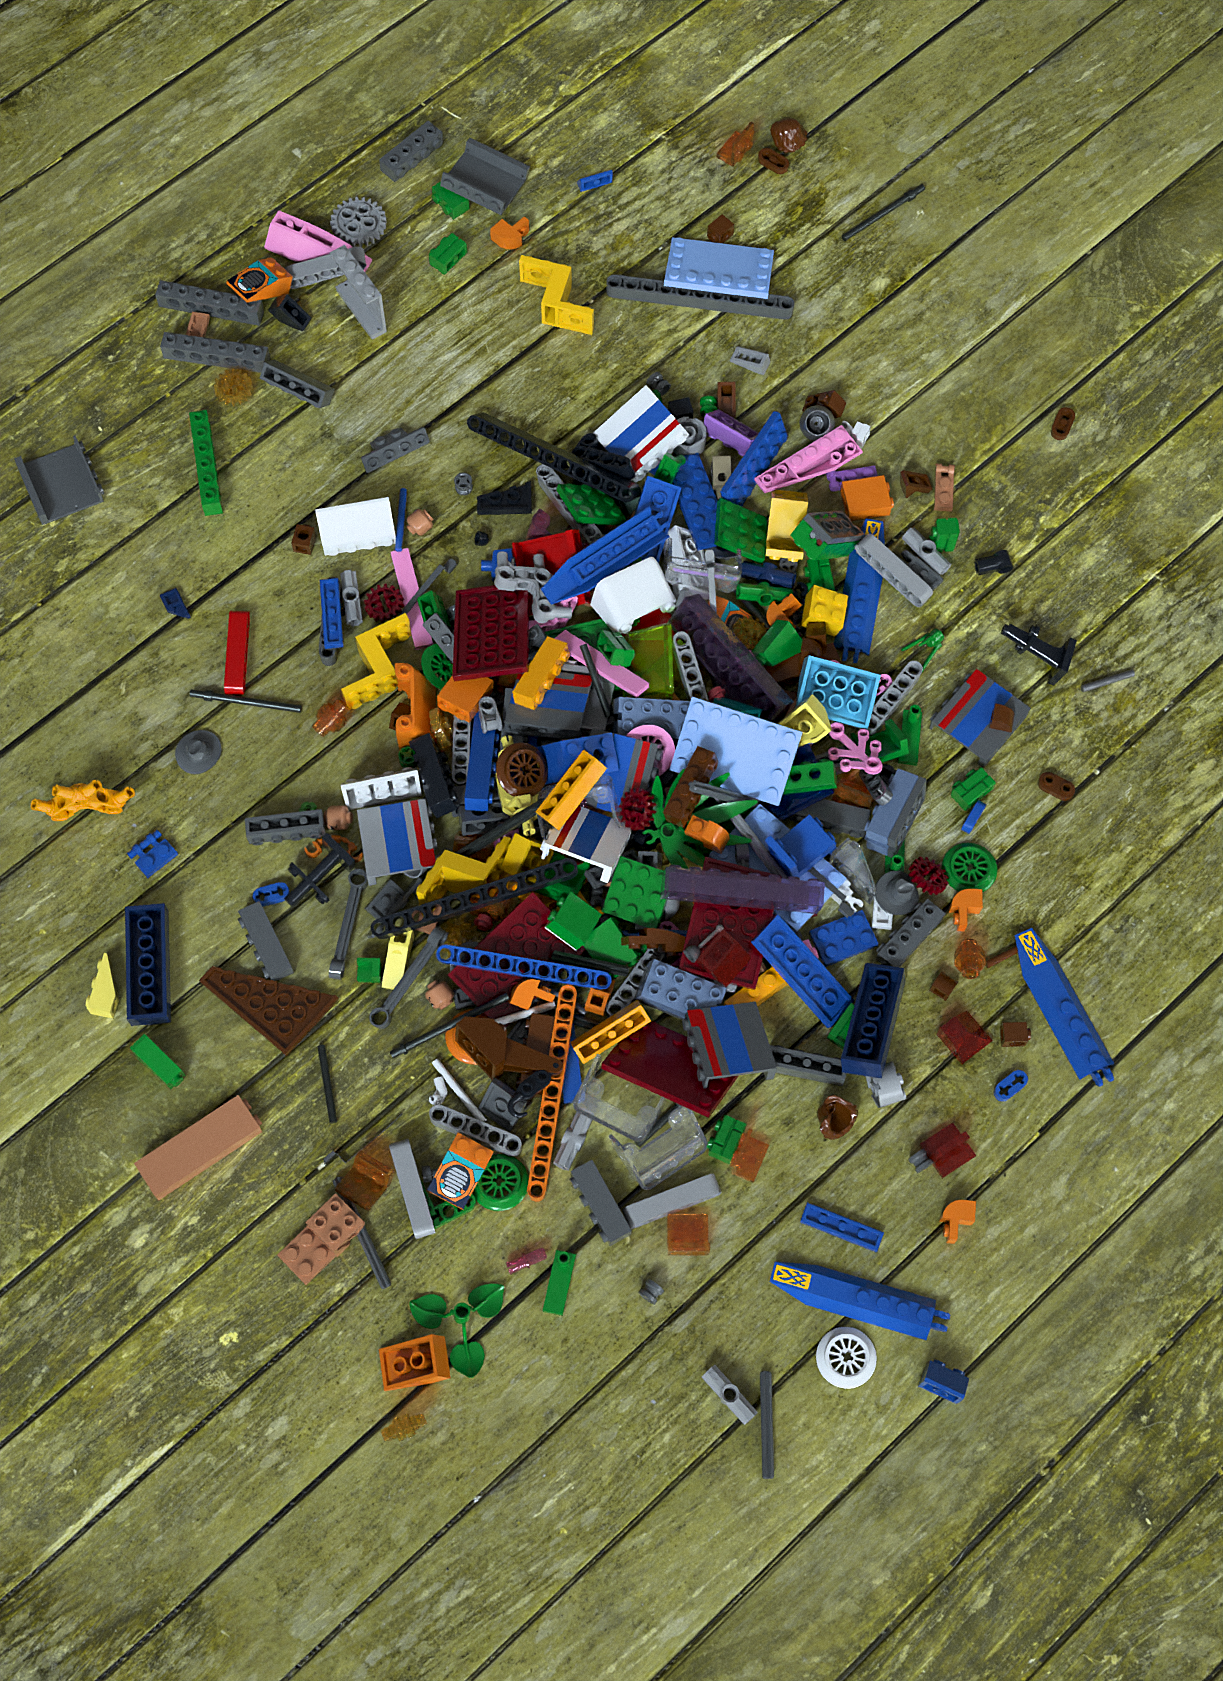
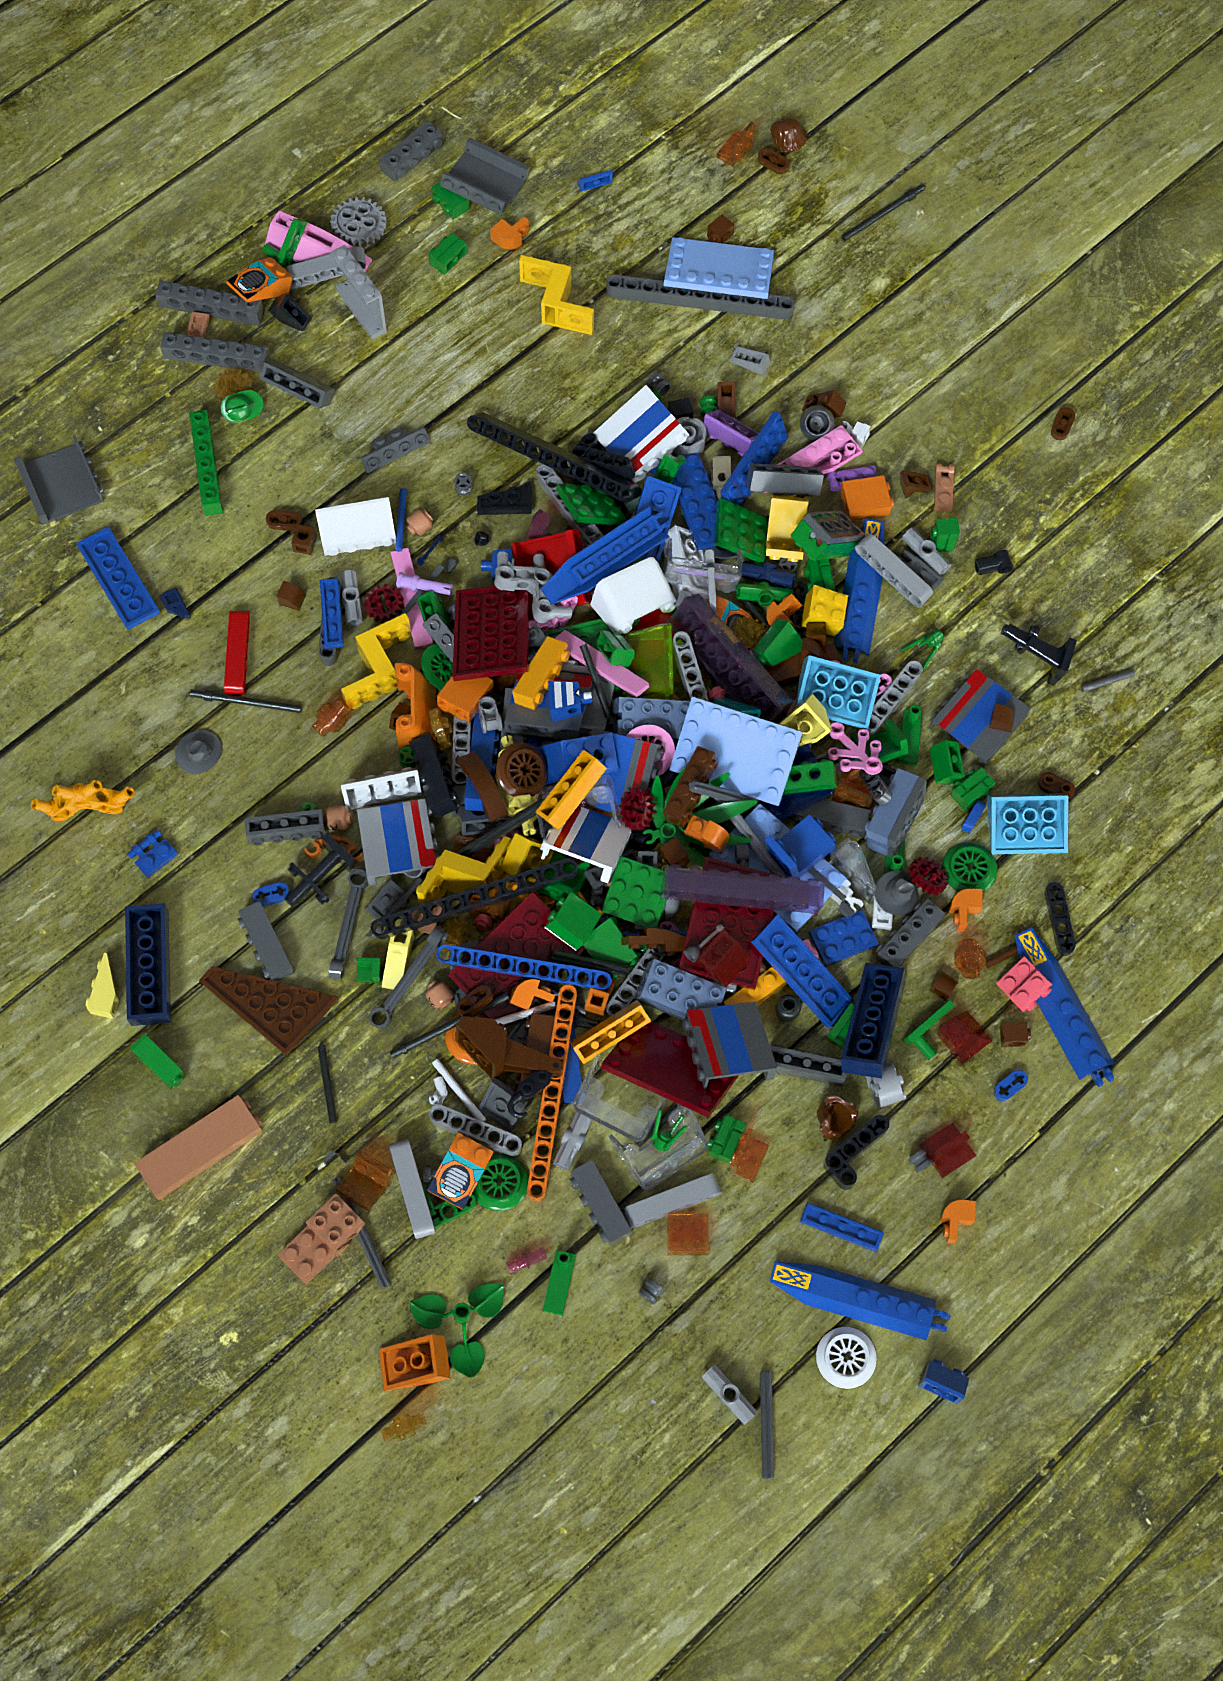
(118, 578): none -> blue plate
(242, 406): none -> green piece
(284, 519): none -> reddish brown plate
(289, 245): none -> green piece
(290, 596): none -> reddish brown brick
(416, 583): none -> lavender pin
(420, 561): none -> clear blue hinge
(474, 1001): none -> reddish brown plate
(484, 785): none -> reddish brown slope
(566, 699): none -> blue torso
(664, 1139): none -> green plant
(674, 853): none -> reddish brown brick
(784, 479): none -> dark grey brick
(785, 1003): none -> pearl dark grey head
(858, 1147): none -> black beam
(916, 1035): none -> green piece
(947, 762): none -> green brick
(1025, 985): none -> coral plate
(1028, 823): none -> medium azure slope
(1063, 918): none -> black beam

